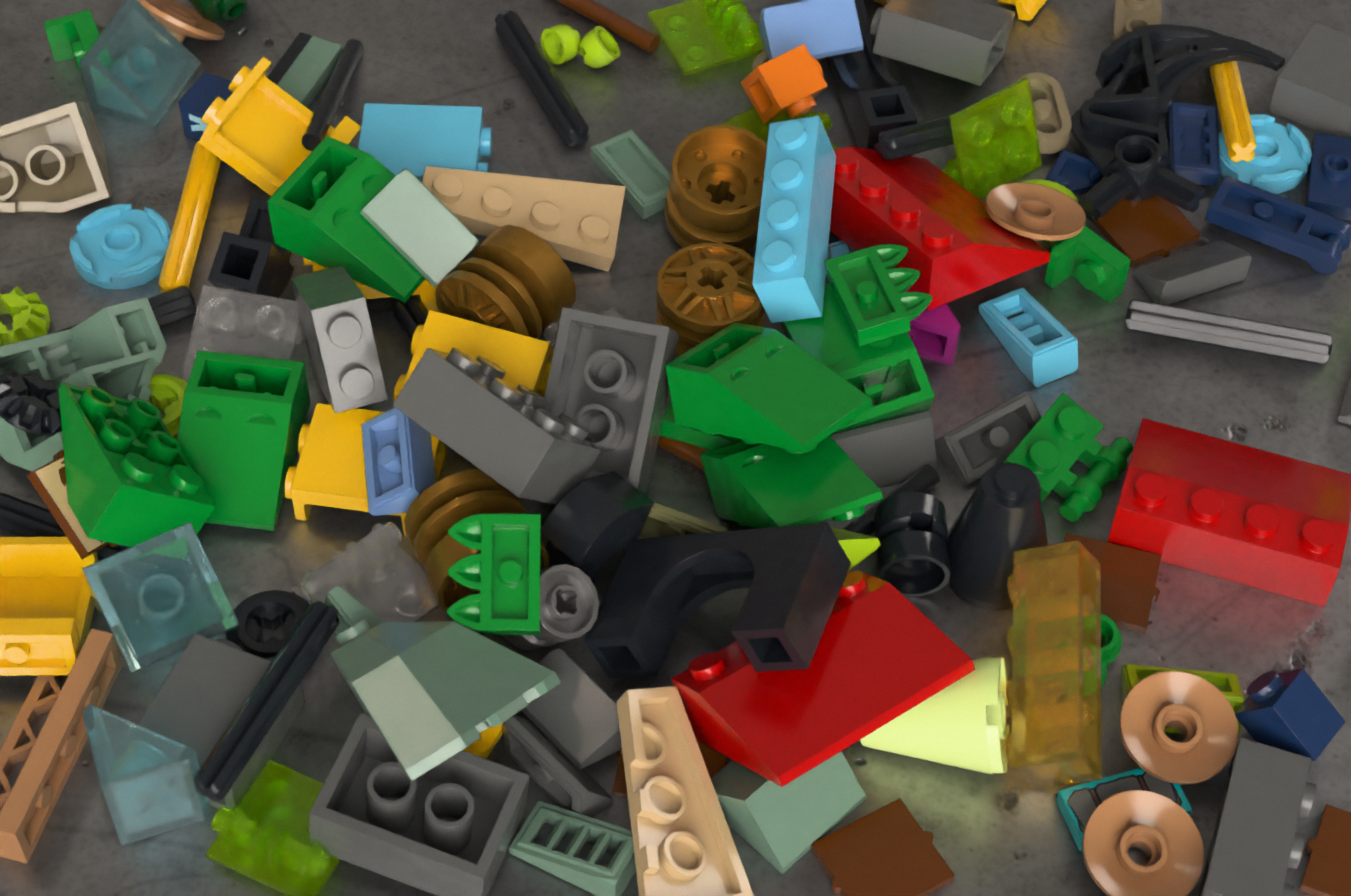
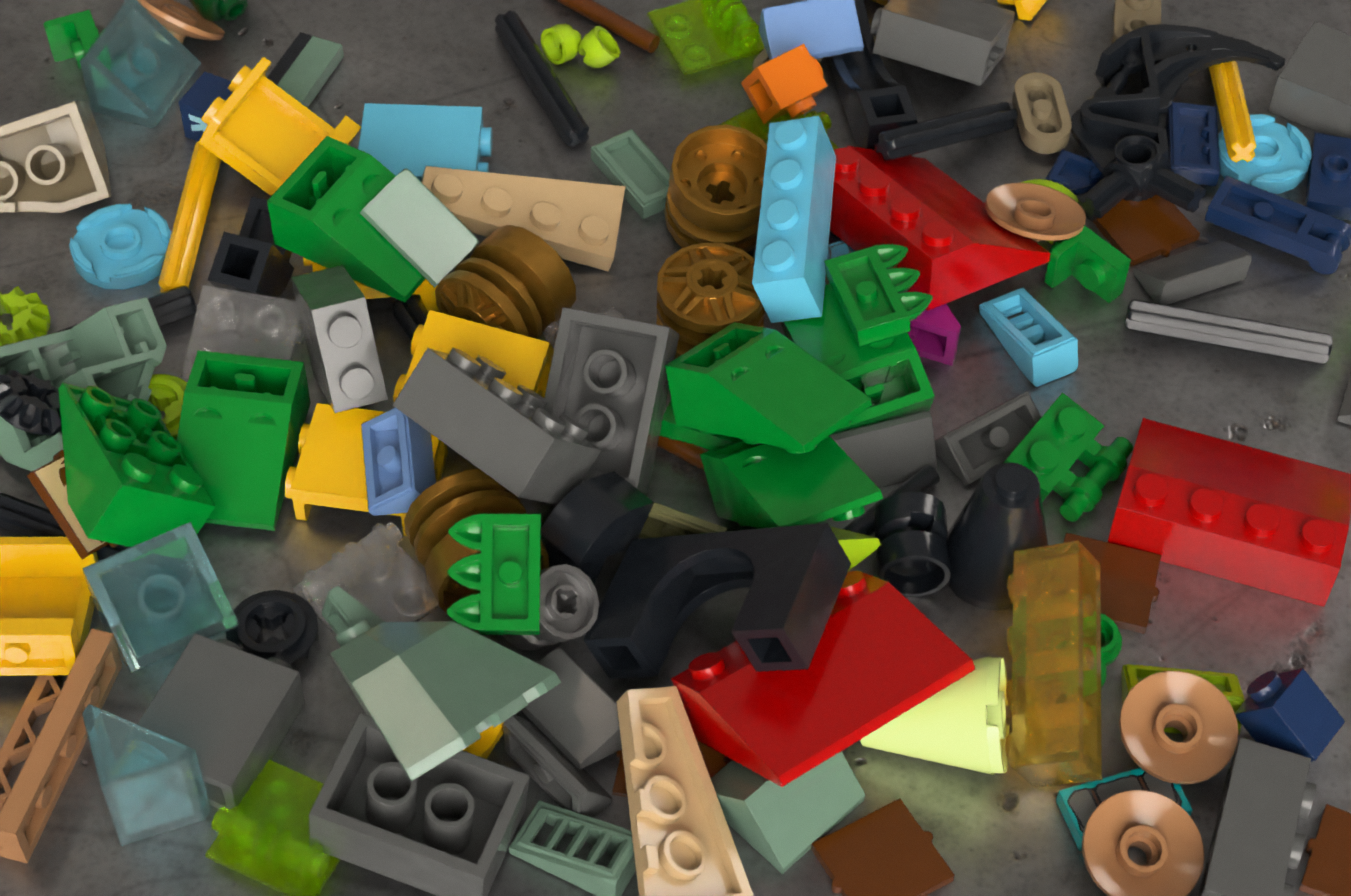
(266, 701): black axle -> none
(332, 94): black bar -> none
(995, 140): clear neon green hinge -> none

